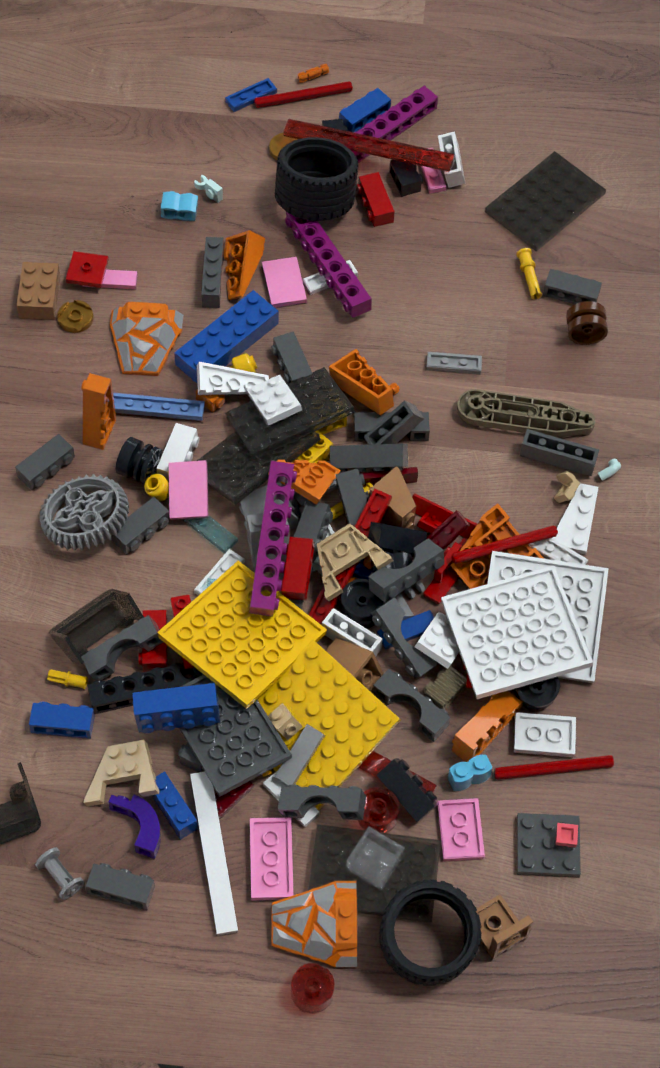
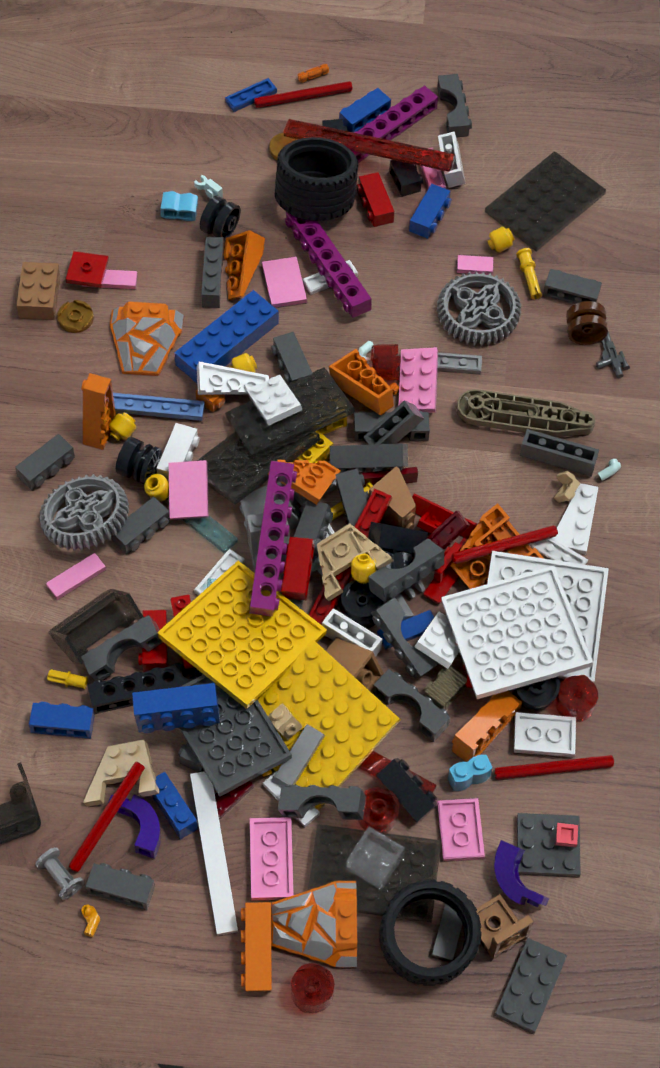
(76, 576): none -> bright pink tile
(92, 919): none -> light orange arm
(106, 817): none -> red axle
(122, 426): none -> yellow head
(220, 217): none -> black wheel
(257, 947): none -> orange wedge
(362, 567): none -> yellow head
(364, 349): none -> light aqua arm
(385, 361): none -> clear red brick
(419, 378): none -> bright pink plate
(430, 211): none -> blue brick
(447, 935): none -> light grey tile
(450, 90): none -> dark grey arch
(474, 264): none -> bright pink tile
(479, 308): none -> light grey gear
(500, 239): none -> yellow head
(507, 874): none -> dark purple arch
(530, 985): none -> dark grey plate
(577, 697): none -> clear red brick
(611, 358): none -> dark grey piece

